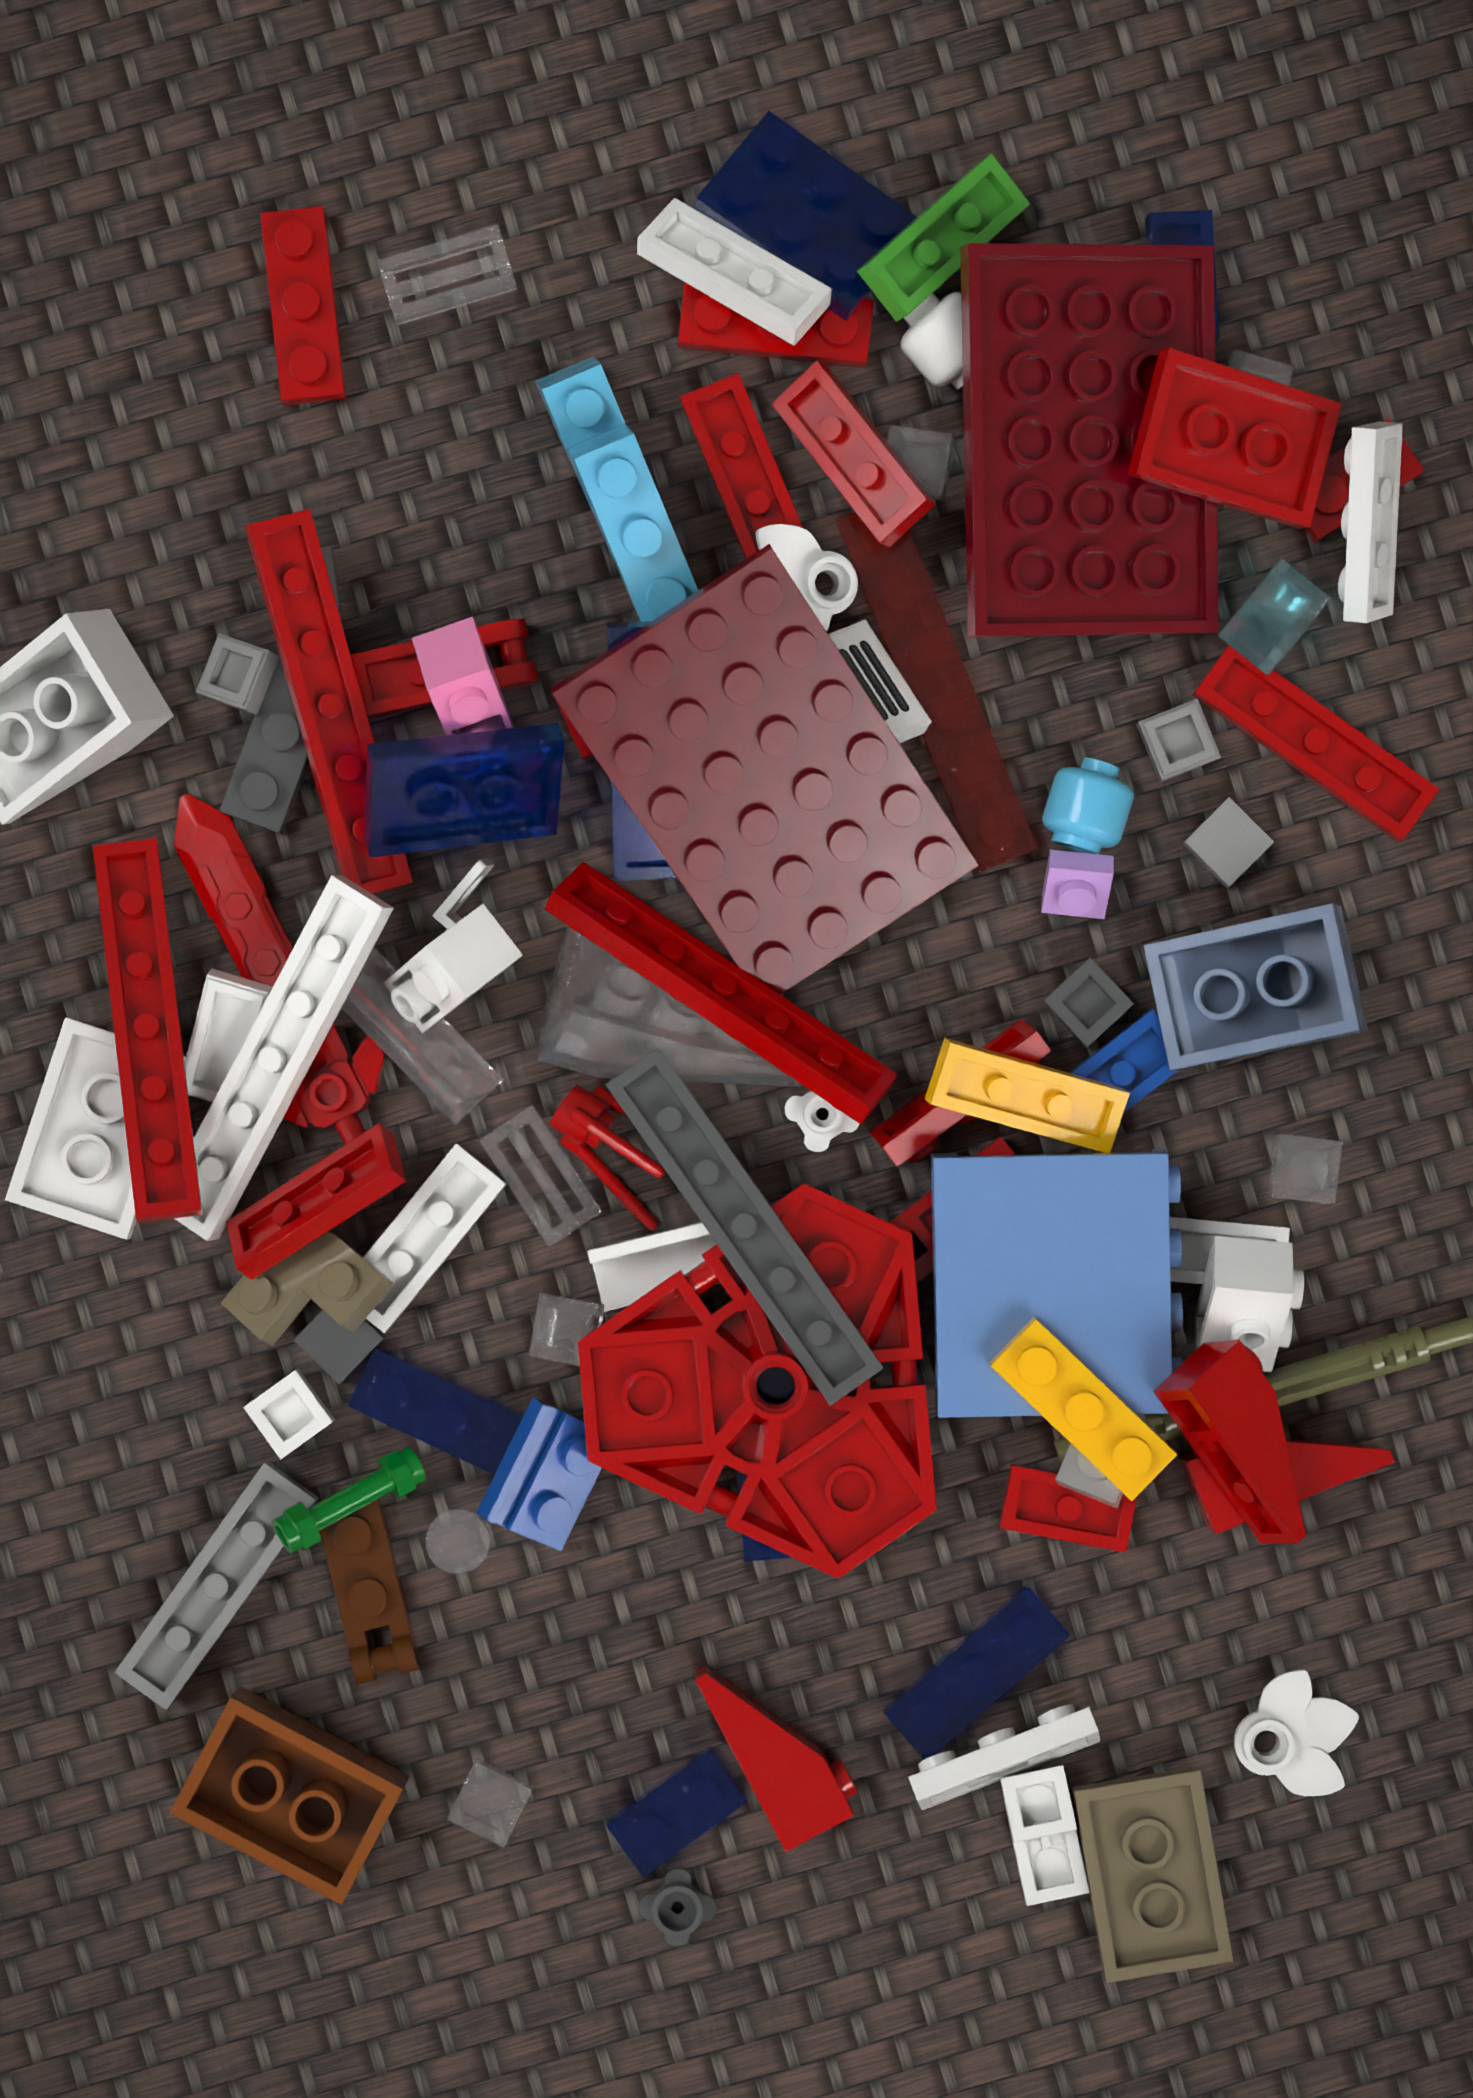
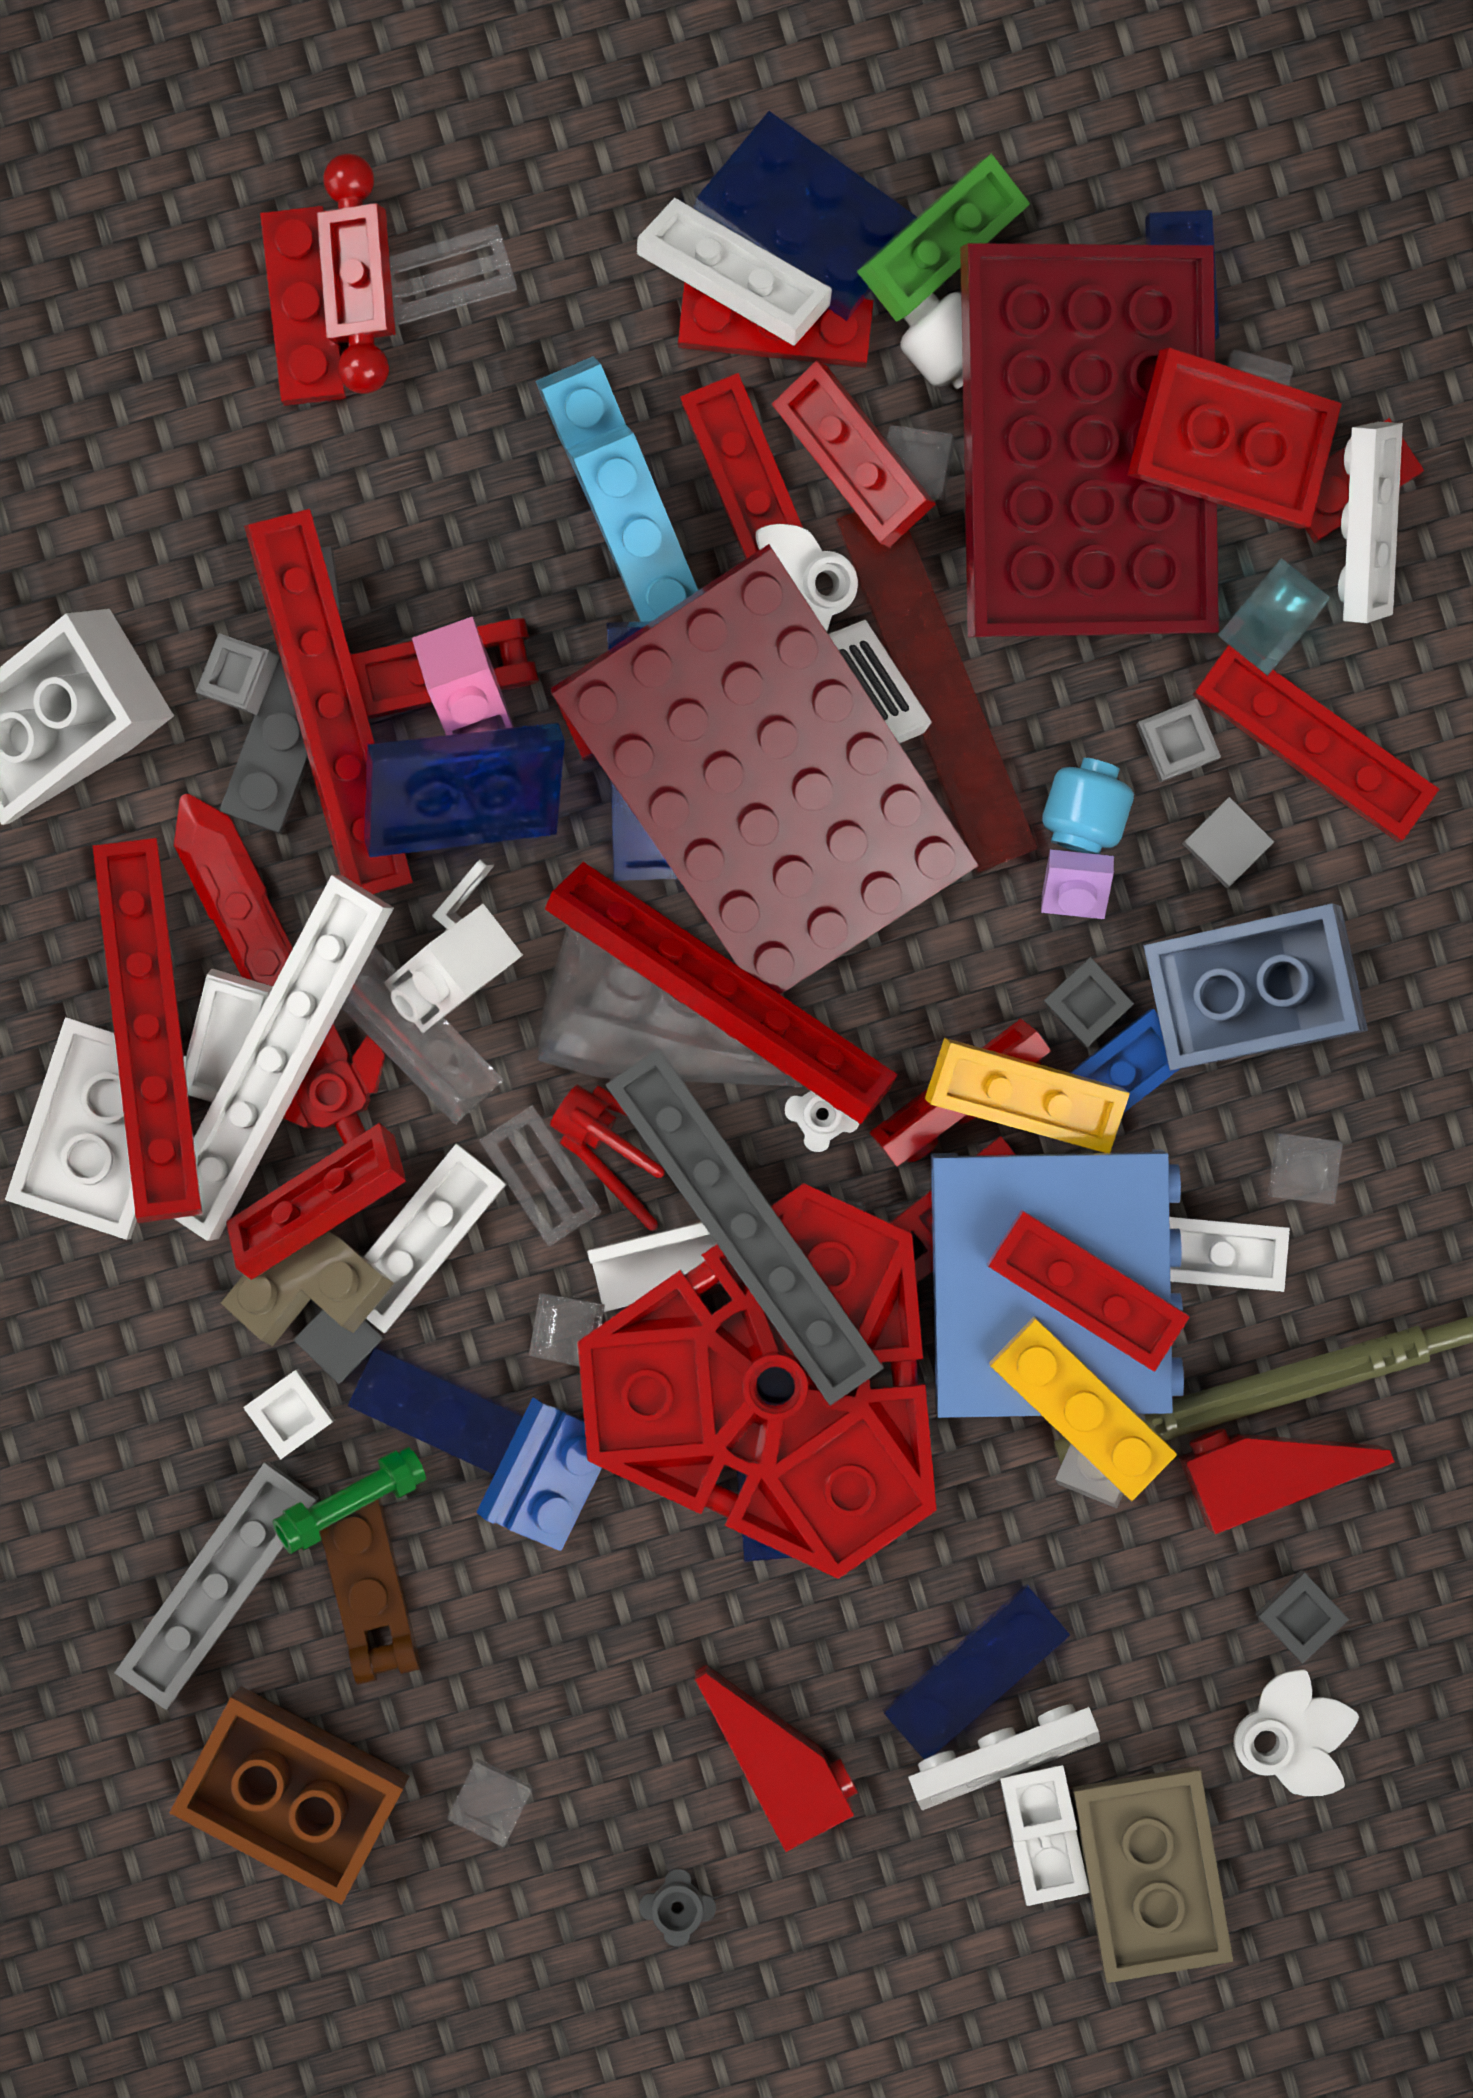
(356, 273): none -> plate
(457, 1541): clear plate -> none
(676, 1811): clear blue plate -> none
(1043, 1508): red plate -> none
(1088, 1290): none -> red plate
(1238, 1433): red slope -> none
(1249, 1296): white brick -> none
(1301, 1616): none -> dark grey plate

